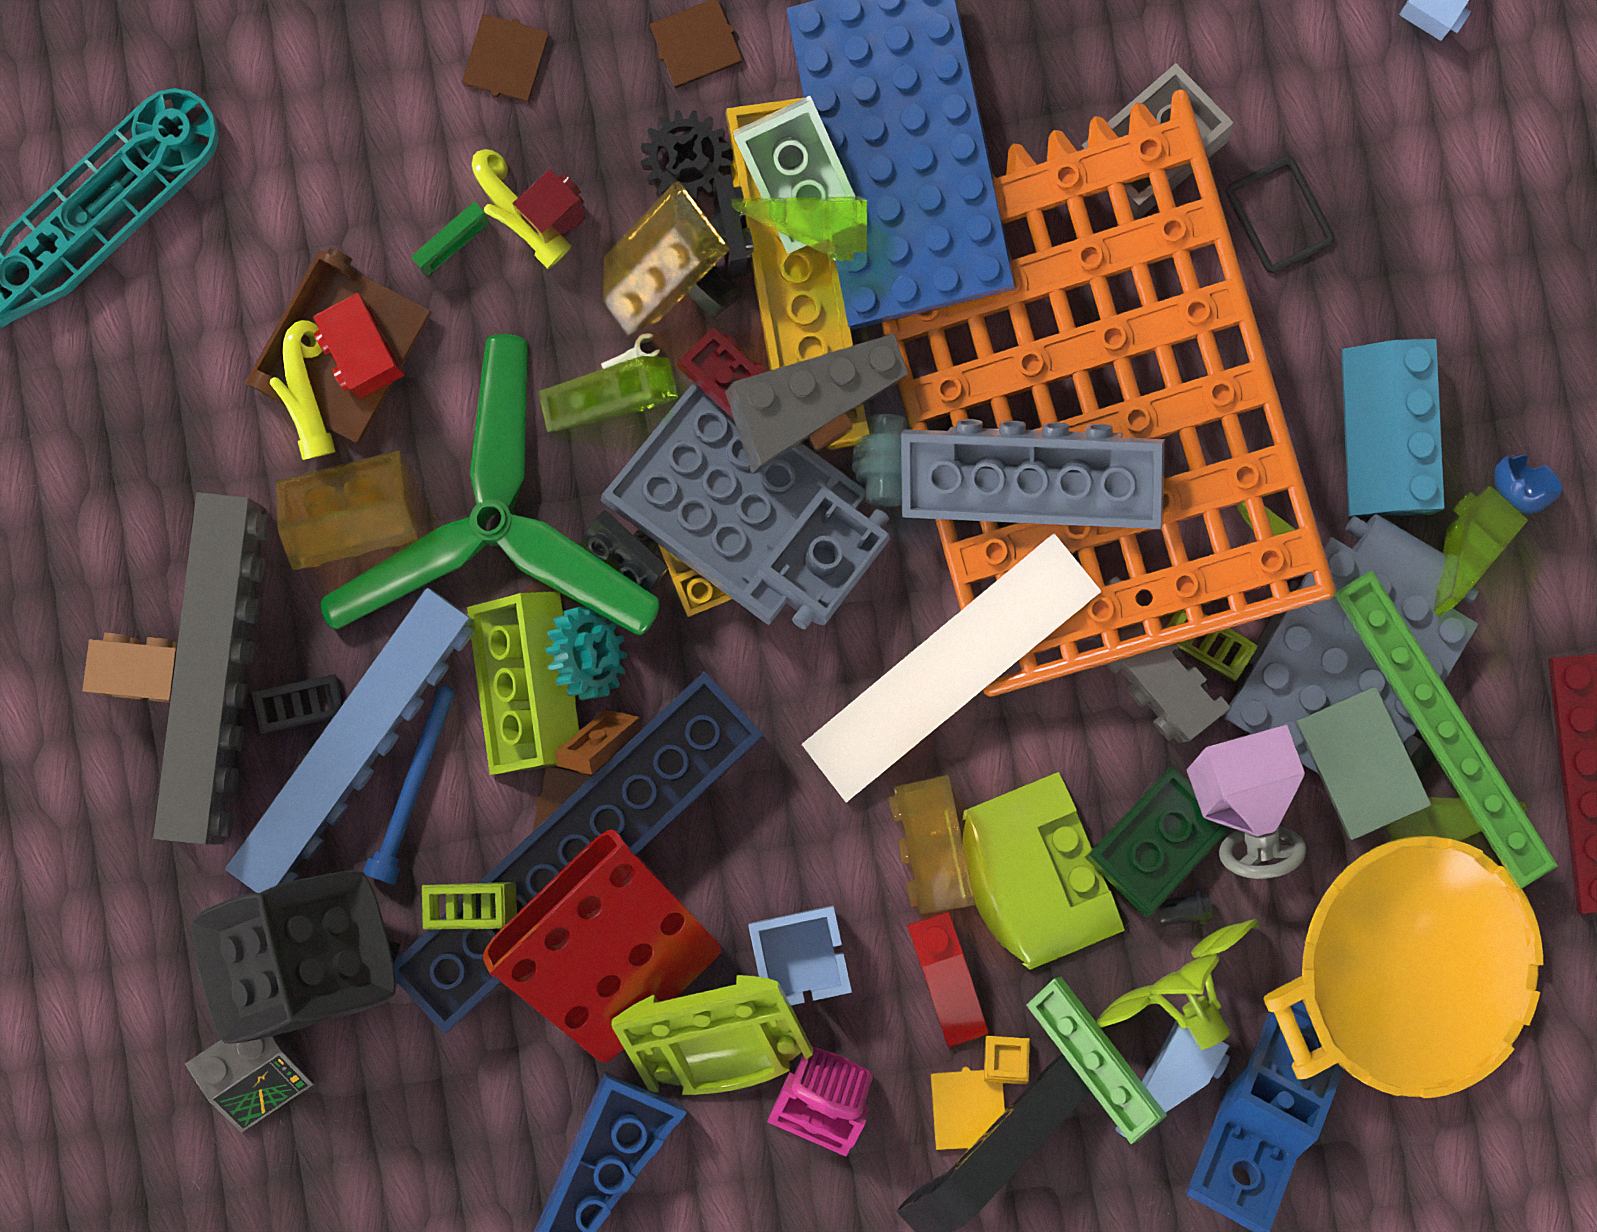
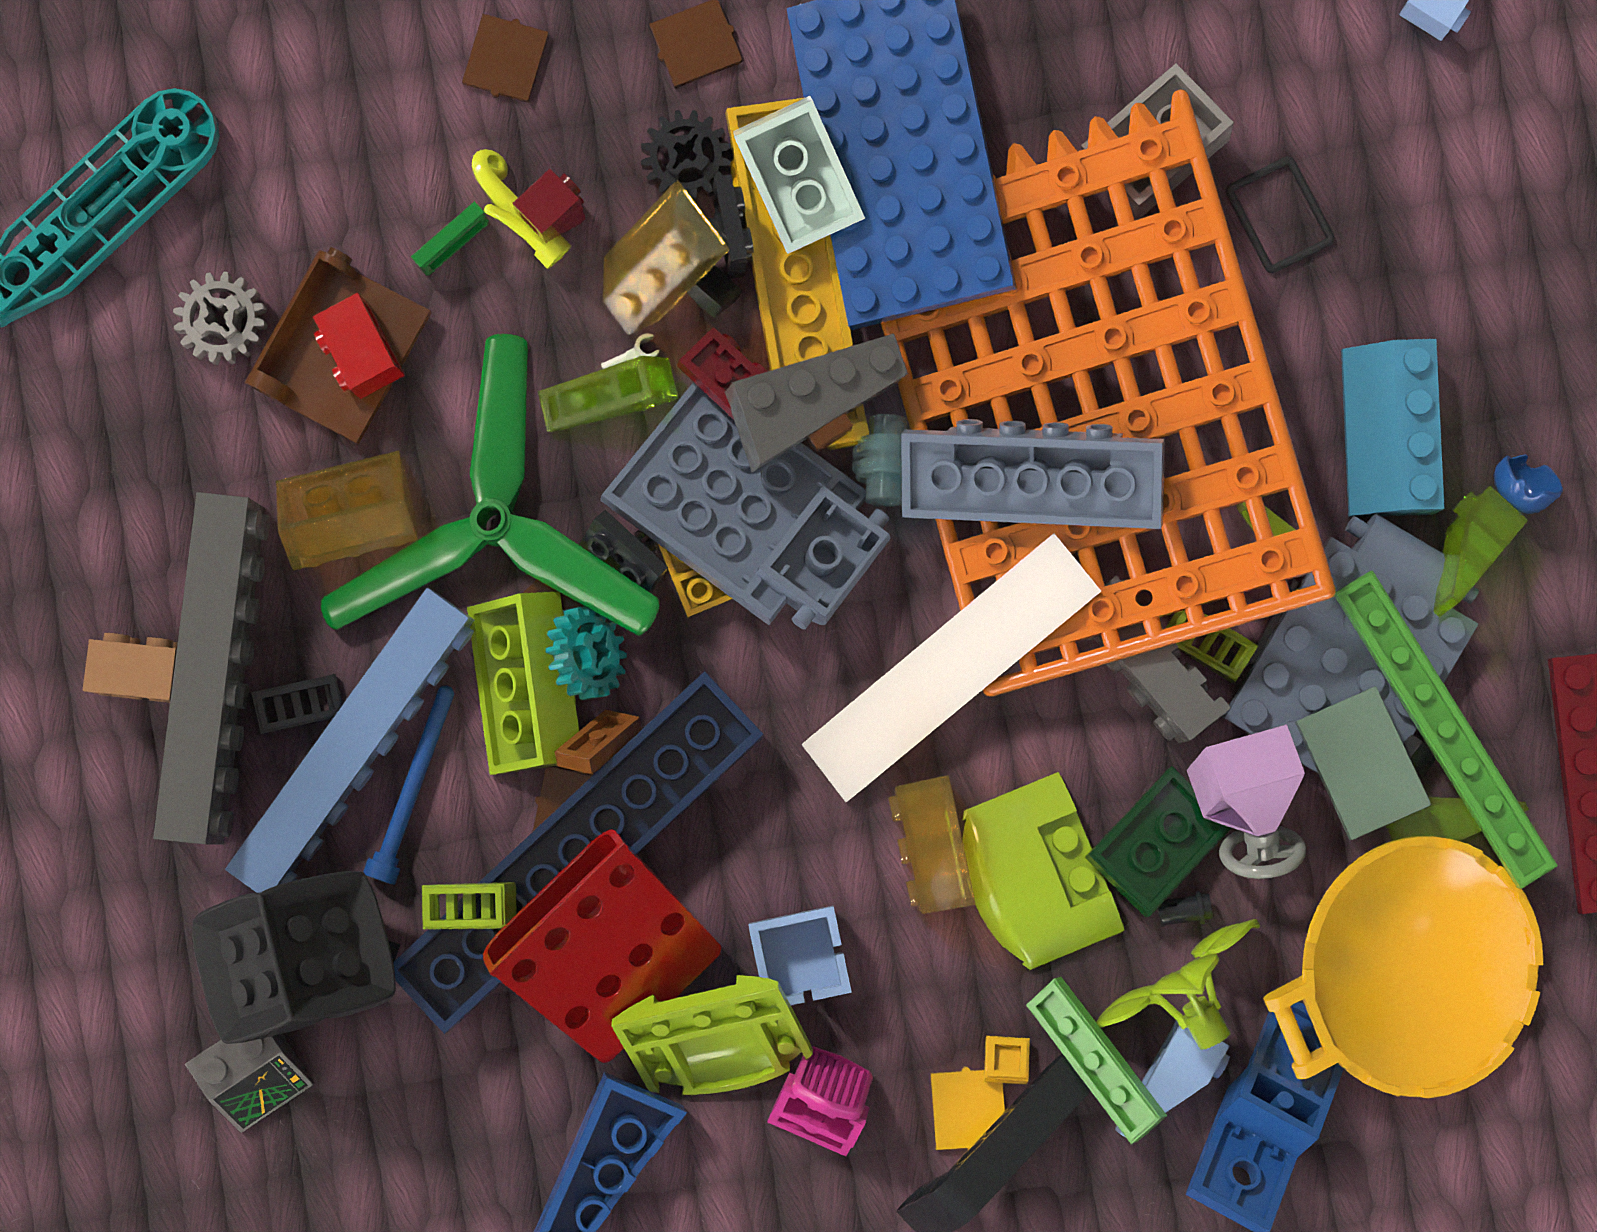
(206, 325): none -> light grey gear
(299, 395): neon yellow plant -> none
(823, 223): clear neon green slope -> none
(947, 978): red slope -> none

